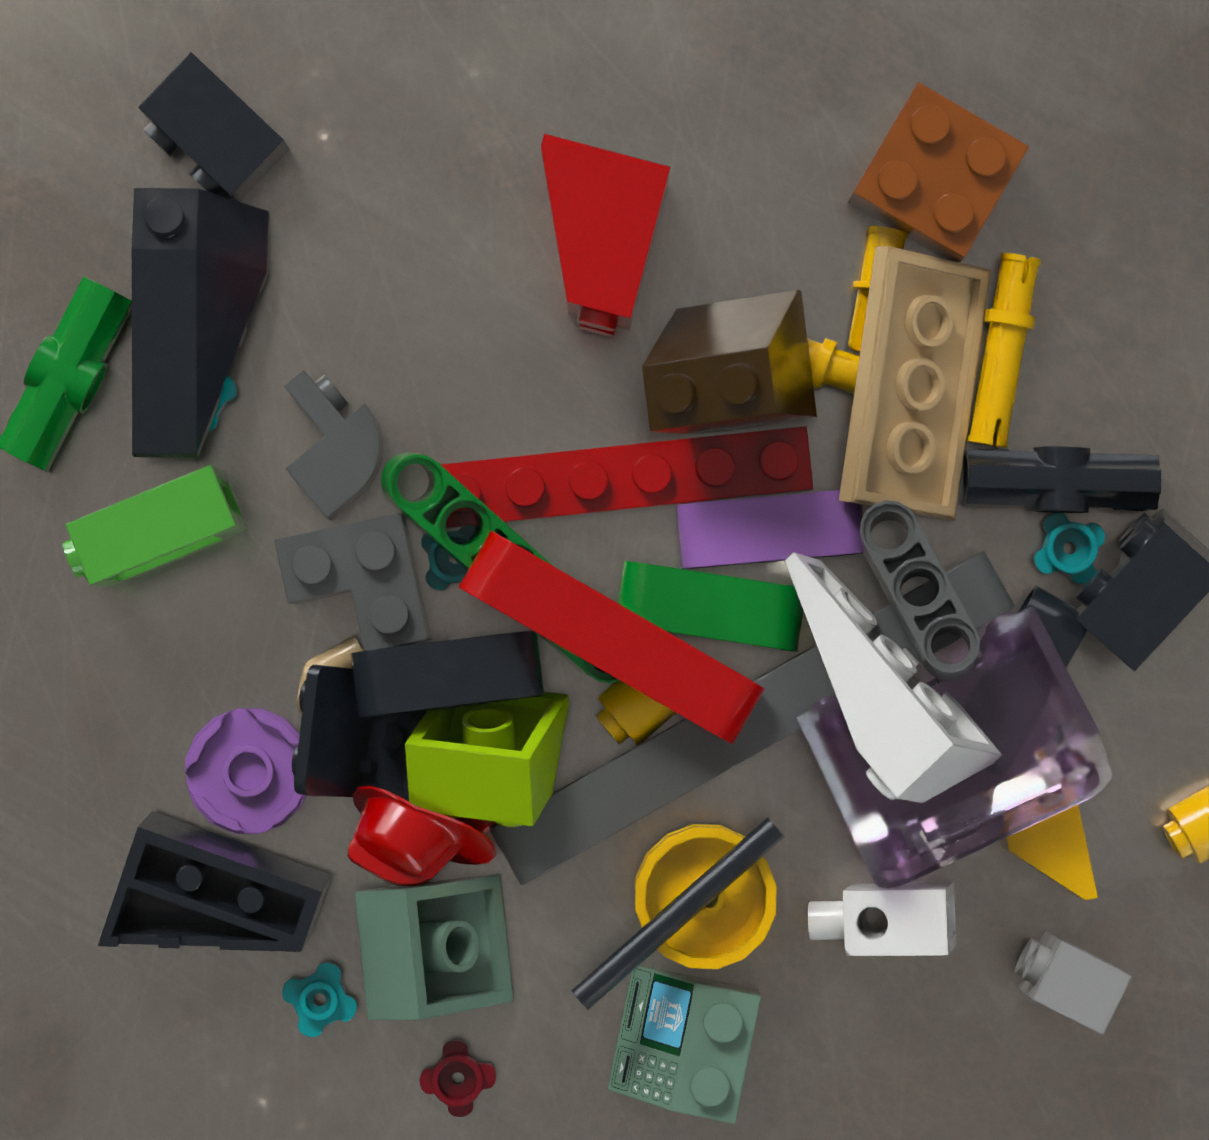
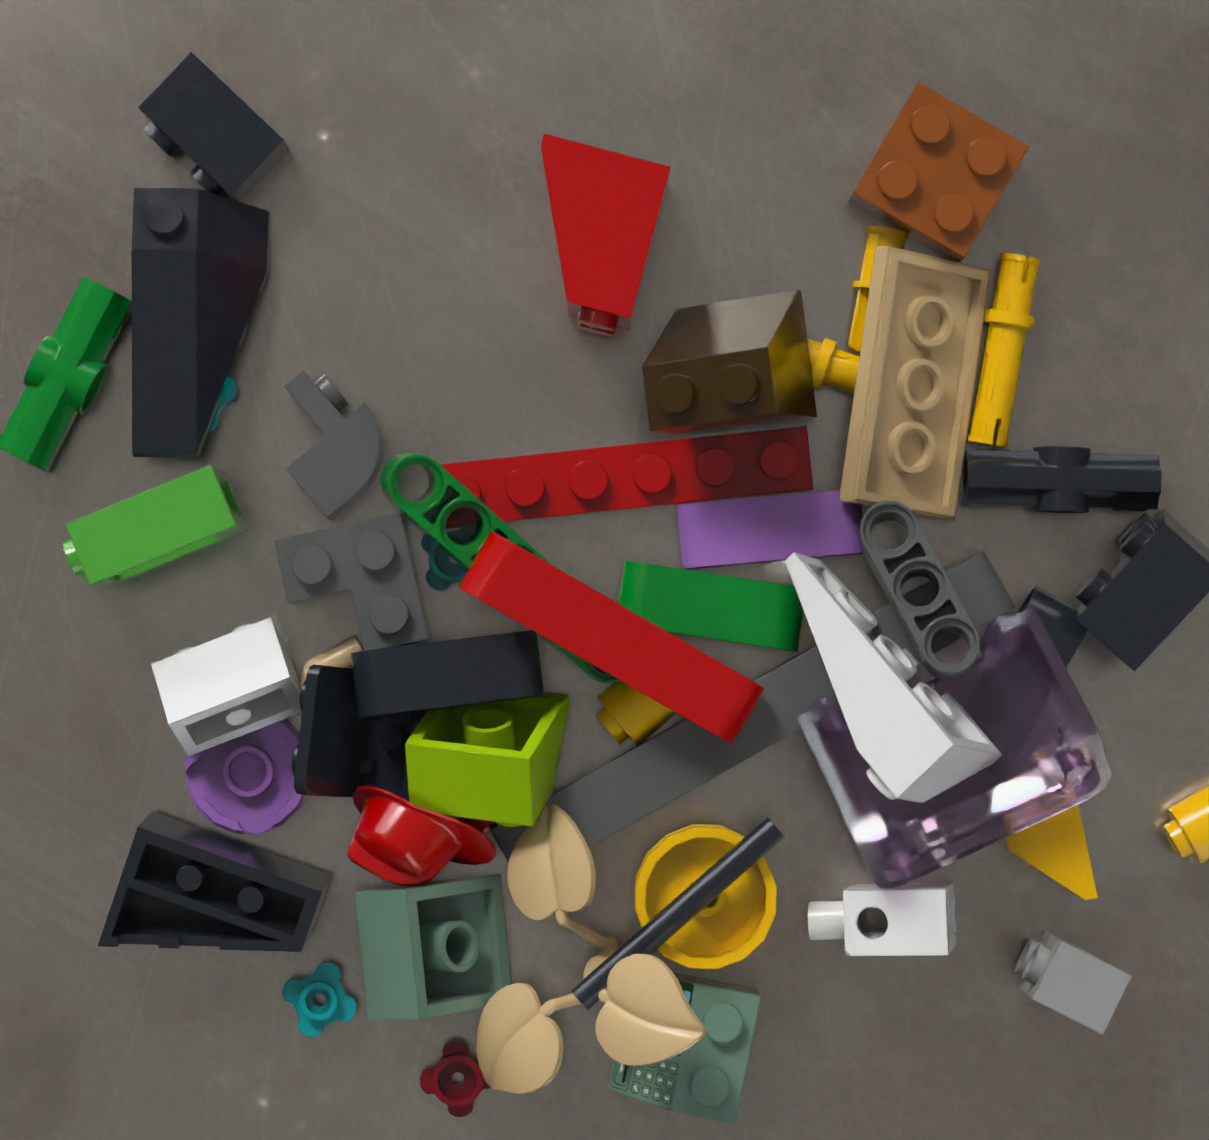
(228, 686): none -> white brick
(644, 1006): none -> tan plant
(1086, 541): teal plate -> none

